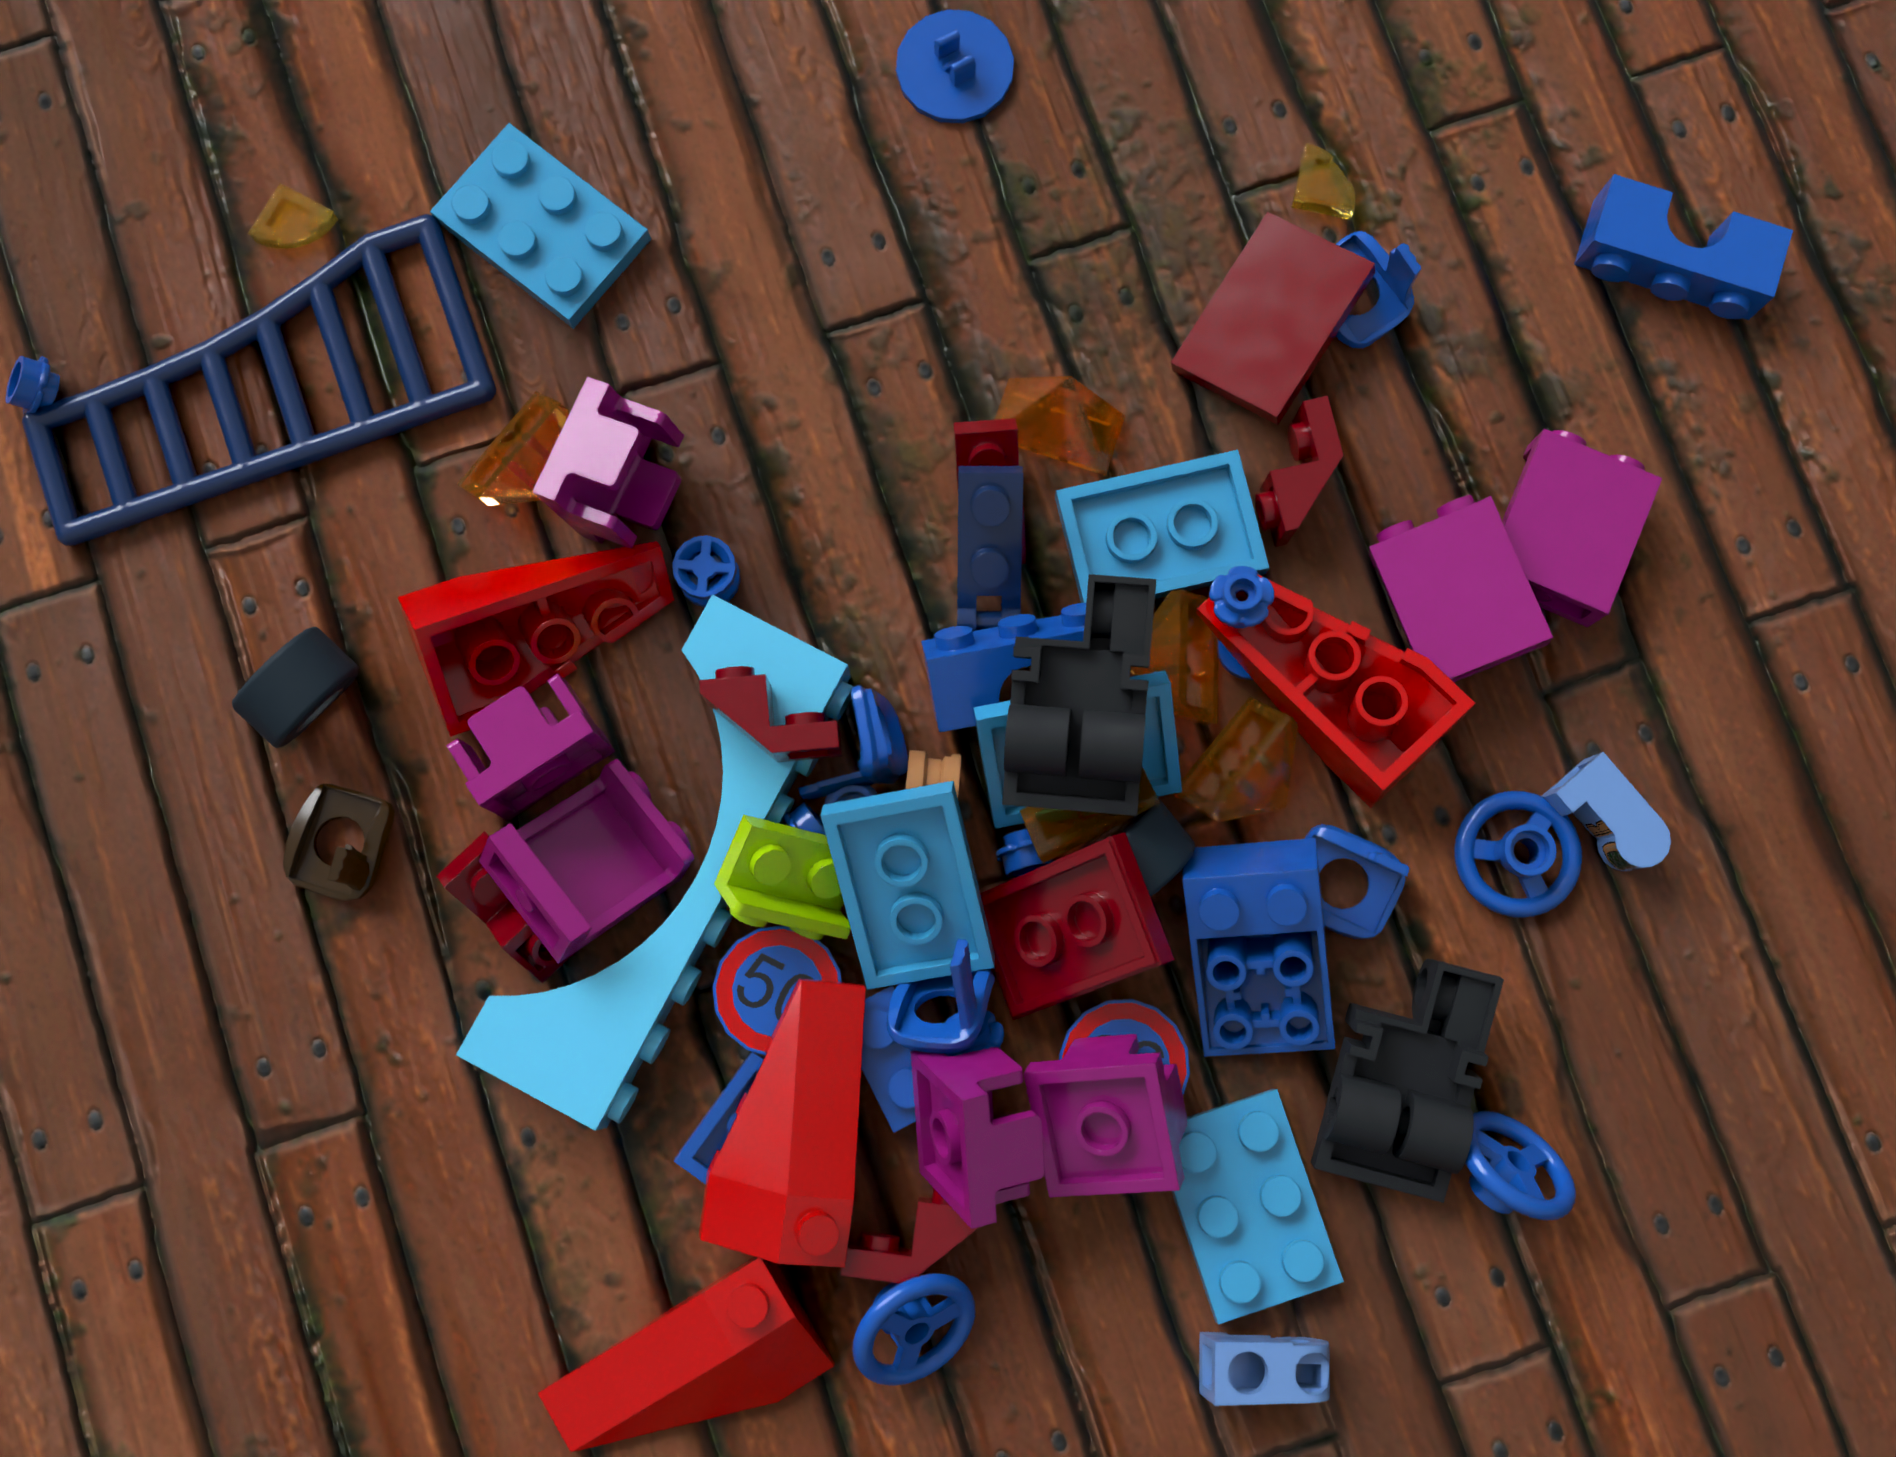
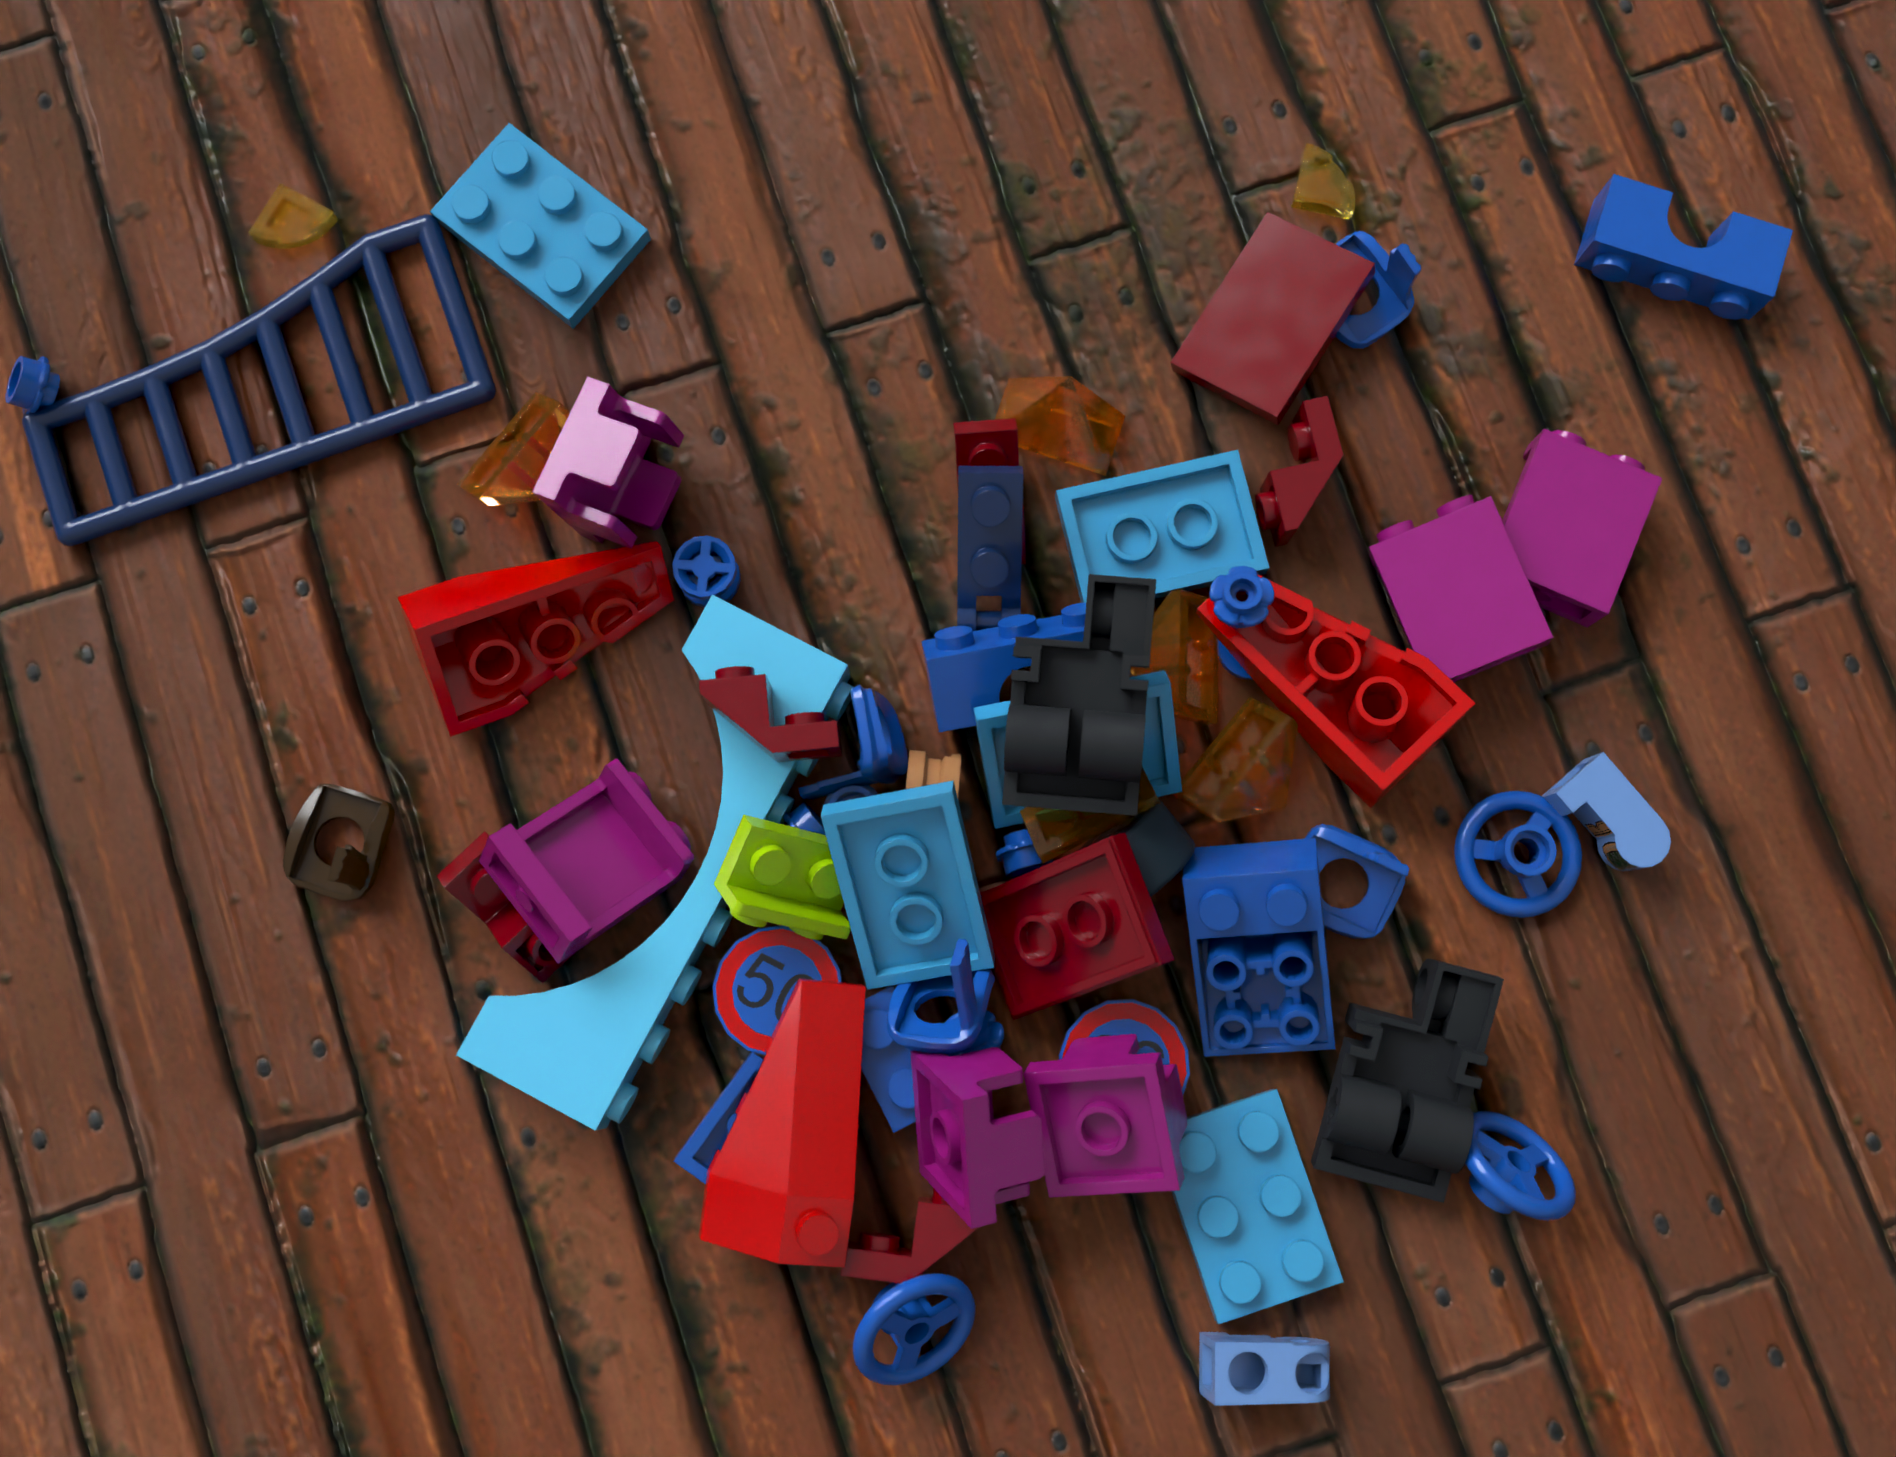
(295, 686): black wheel -> none
(528, 749): magenta panel -> none
(705, 1358): red wedge -> none
(954, 66): blue piece -> none

